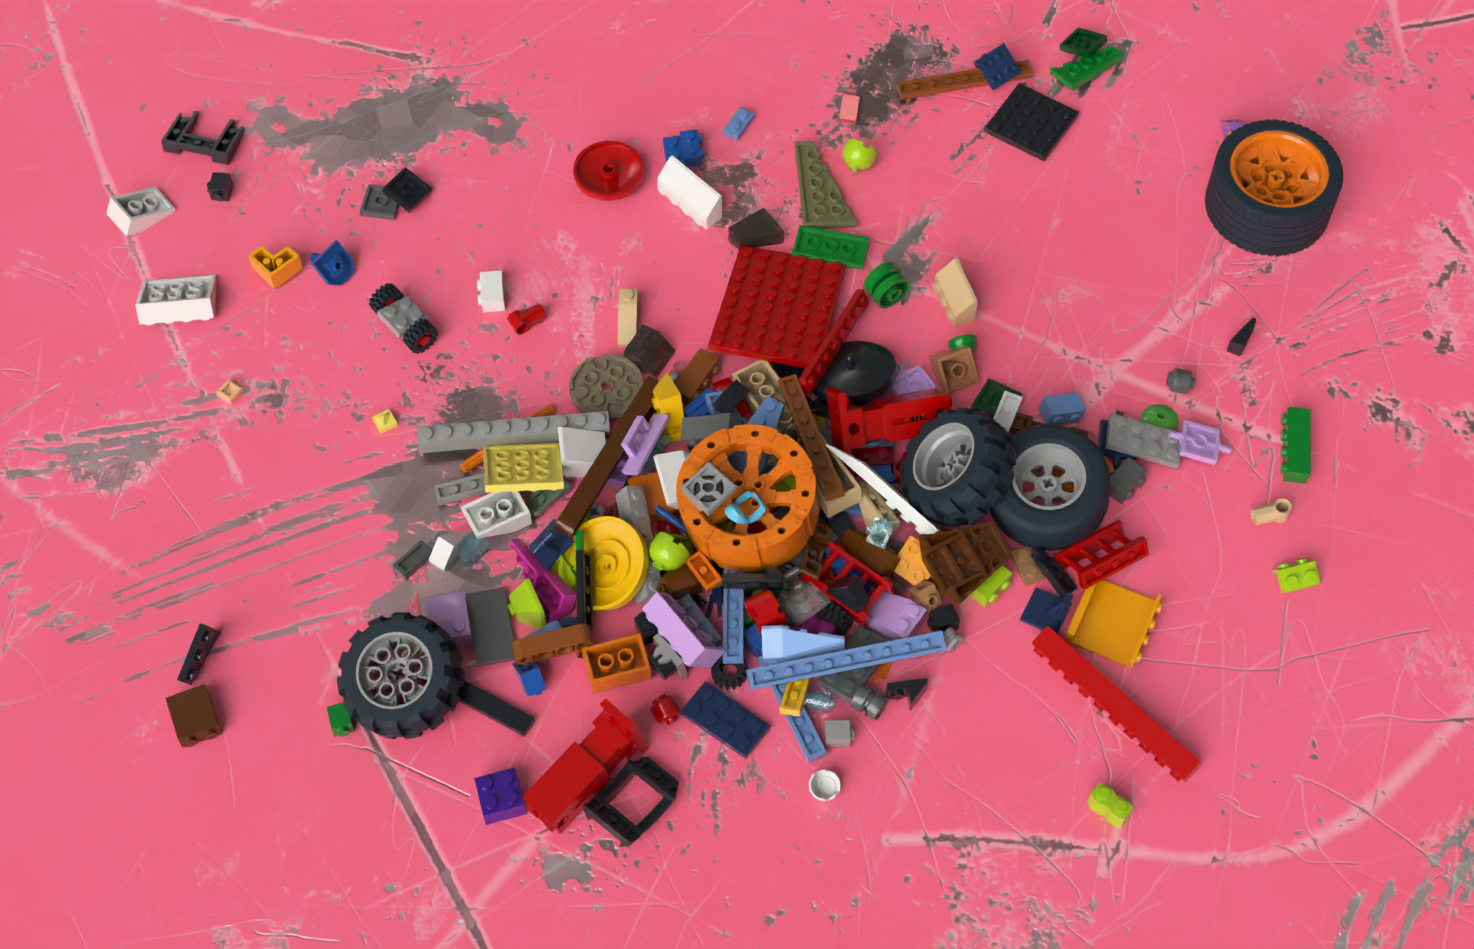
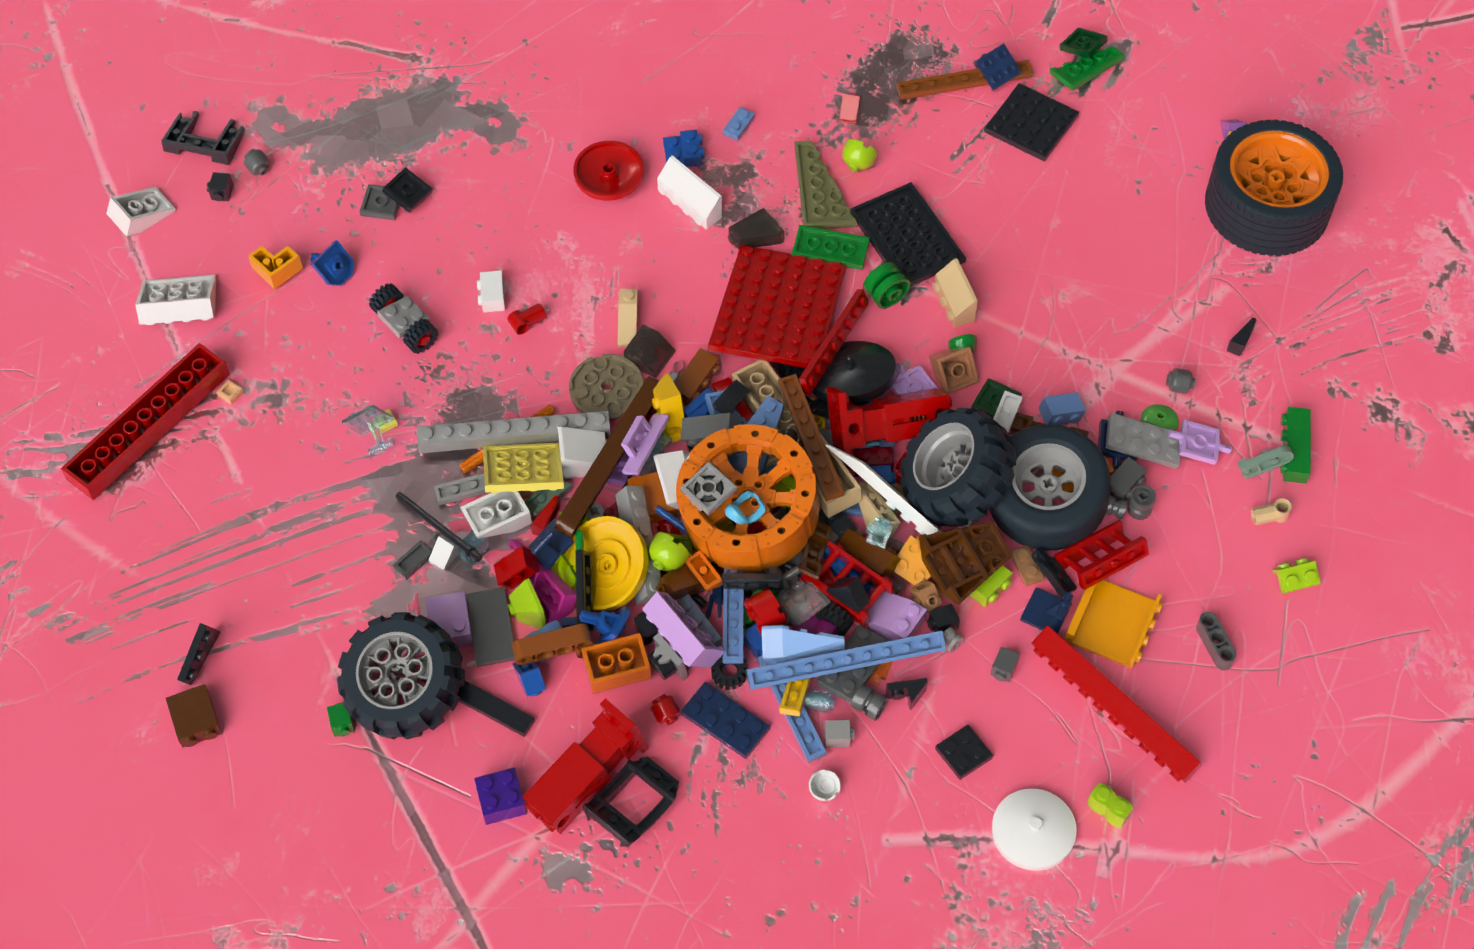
(145, 421): none -> red brick
(256, 162): none -> dark grey head
(370, 420): none -> clear light blue plate
(470, 551): none -> black bar
(516, 567): none -> red brick
(546, 516): none -> red slope
(607, 623): none -> blue piece
(907, 233): none -> black plate
(964, 752): none -> black plate
(1004, 664): none -> dark grey brick
(1034, 829): none -> white dish
(1116, 507): none -> dark grey wheel
(1141, 502): none -> dark grey wheel
(1216, 632): none -> dark grey beam
(1265, 461): none -> sand green plate

